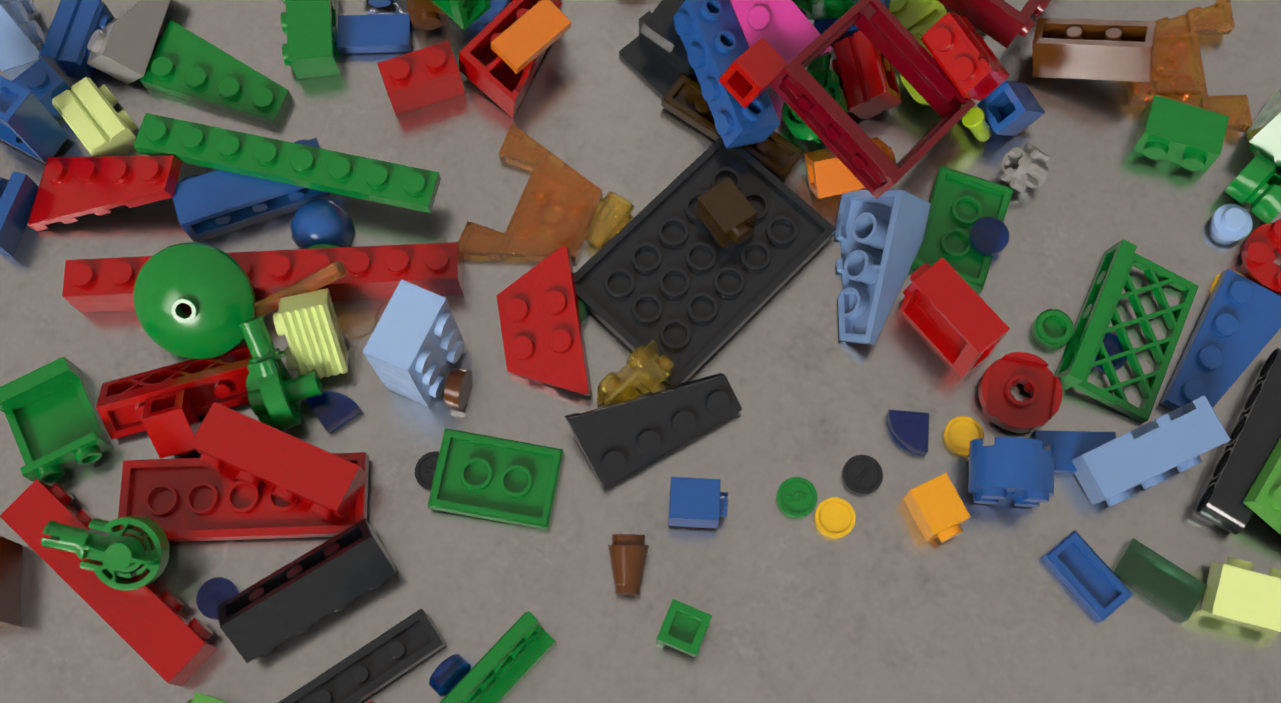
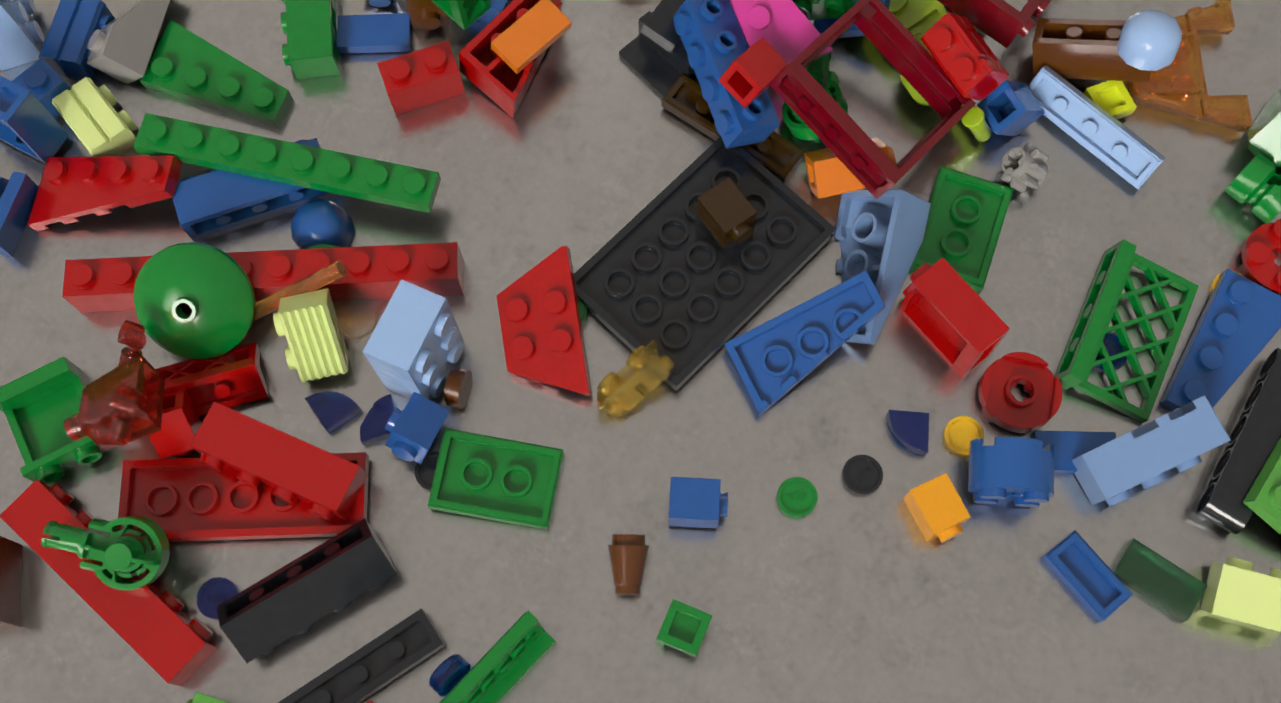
(123, 401): none -> clear red torso
(270, 389): green pin -> none
(376, 419): none -> clear blue tile
(415, 428): none -> blue brick
(551, 210): clear orange wing -> none
(609, 218): clear yellow cone -> none
(639, 430): black wing -> none
(796, 342): none -> blue wing
(834, 518): yellow piece -> none
(865, 76): red brick -> none
(989, 236): clear blue piece -> none
(1052, 329): green tile -> none
(1094, 128): none -> light blue tile
(1112, 97): none -> neon yellow plate
(1149, 40): none -> light blue hair
(1180, 133): green brick -> none
(1231, 222): light blue plate -> none

